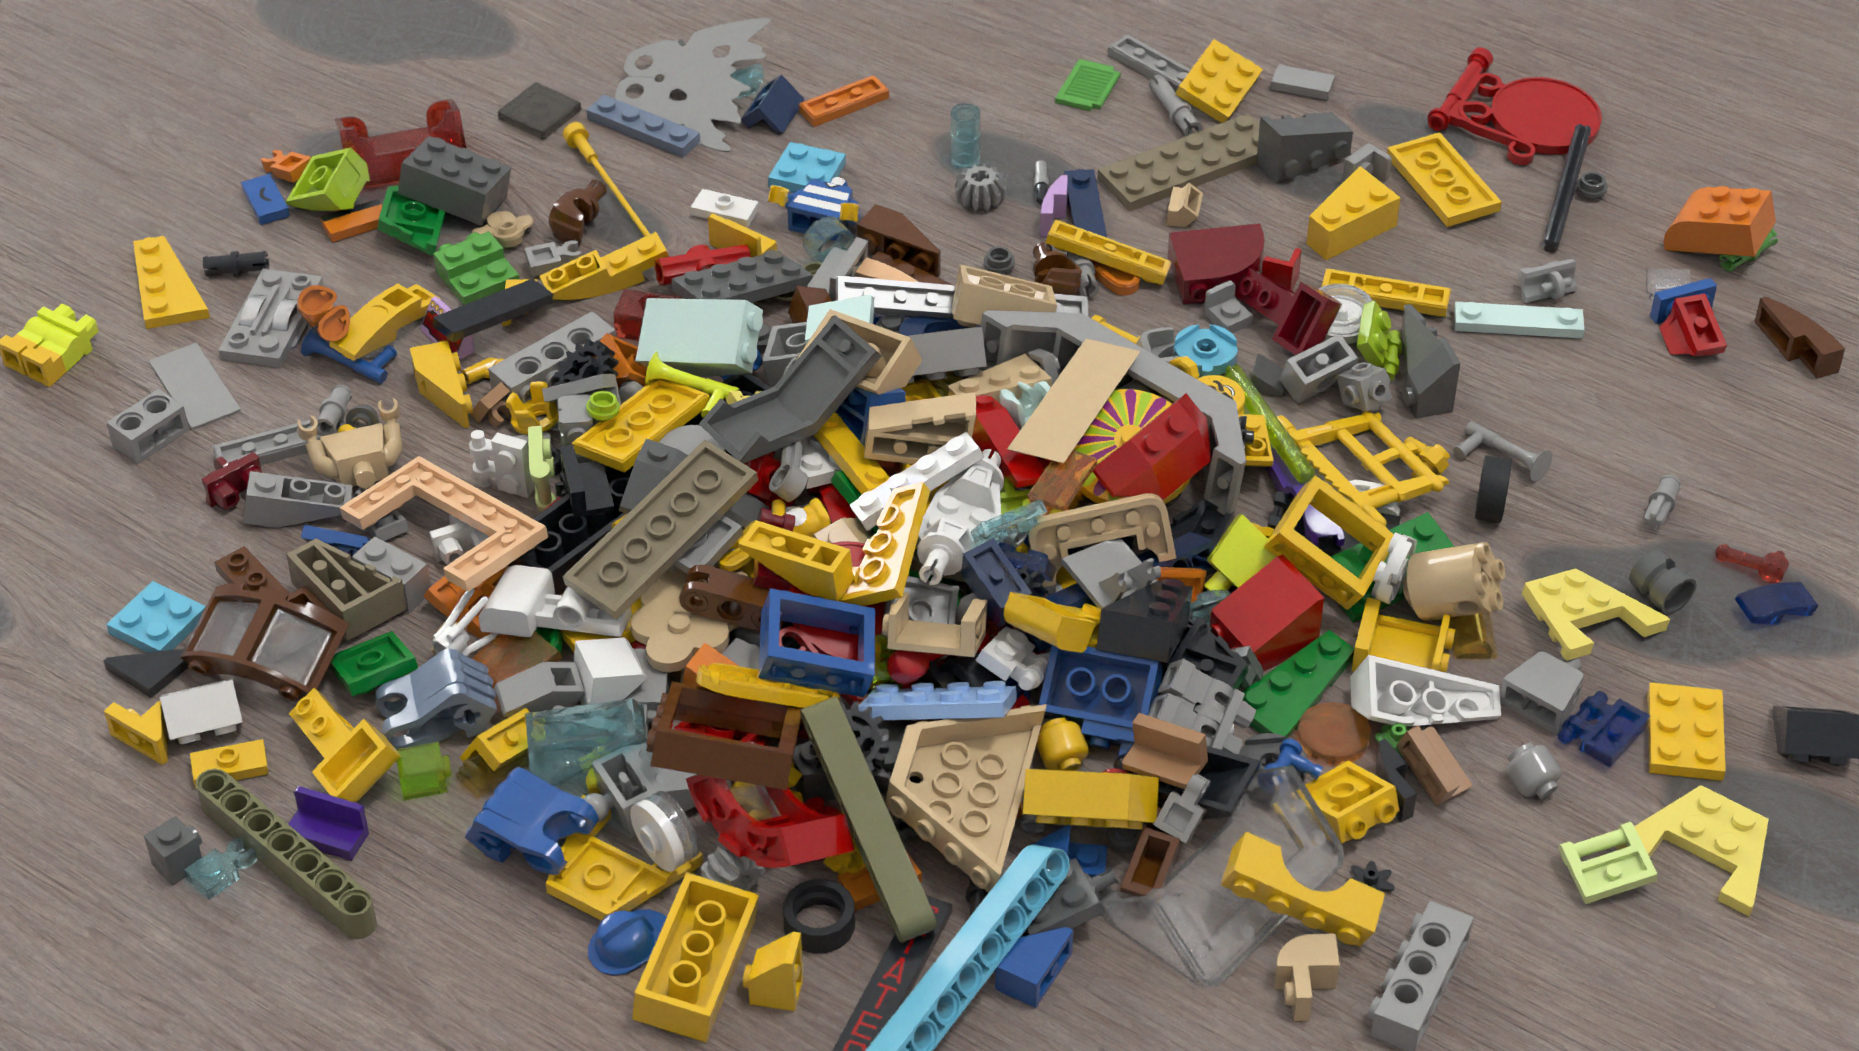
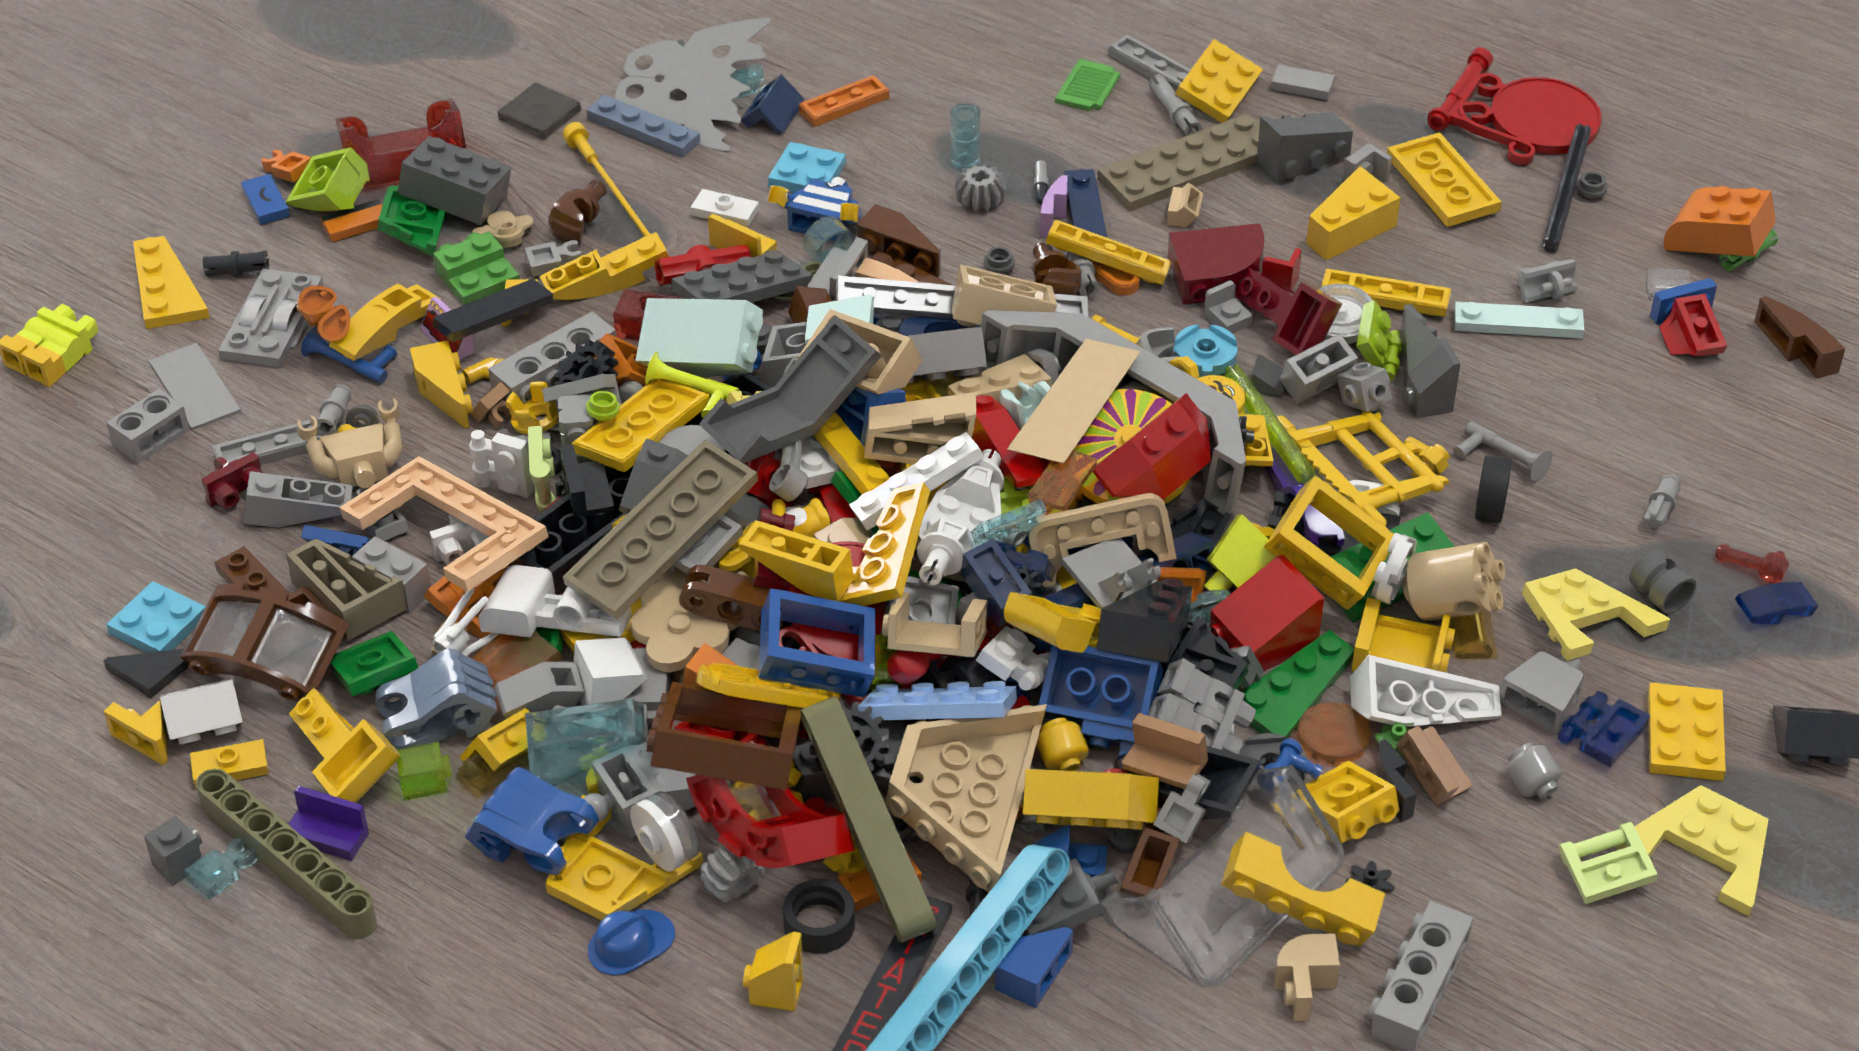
(695, 957): yellow brick -> none

